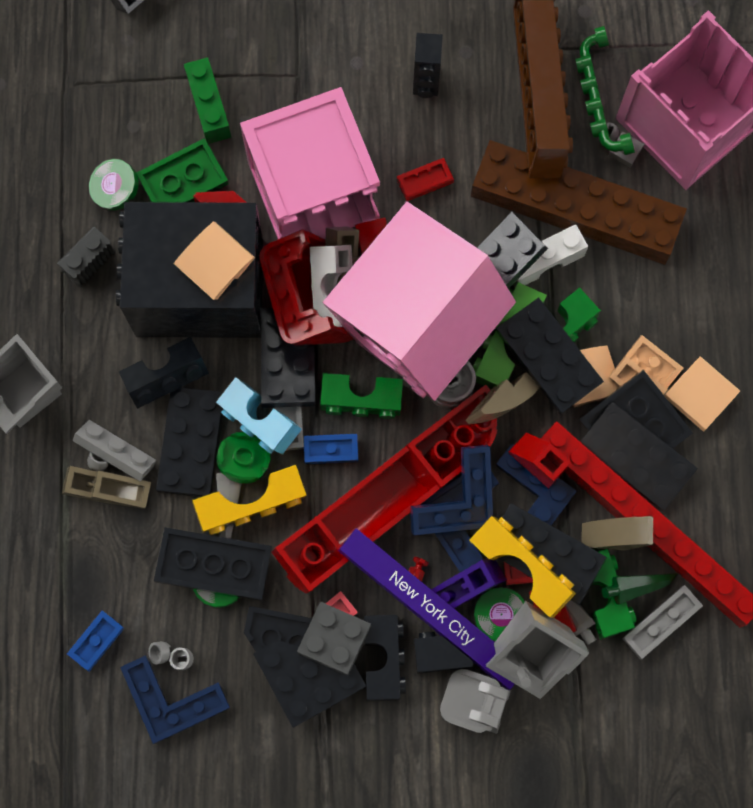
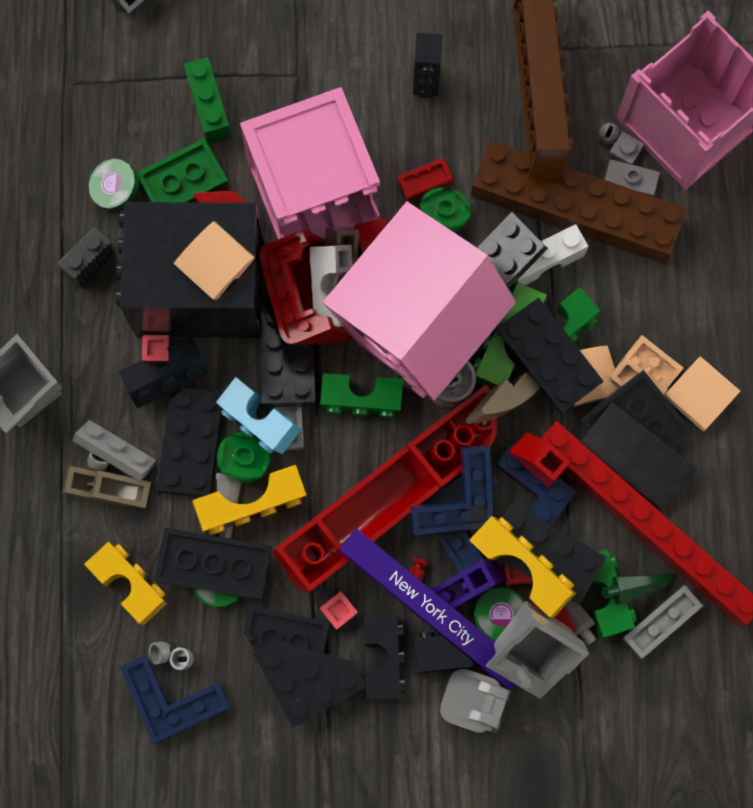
(95, 641): blue plate -> none
(111, 564): none -> yellow arch
(155, 348): none -> coral plate
(330, 449): blue plate -> none
(334, 638): dark grey plate -> none
(447, 208): none -> green tile
(594, 105): green bar -> none
(618, 533): dark tan slope -> none
(632, 177): none -> light grey plate

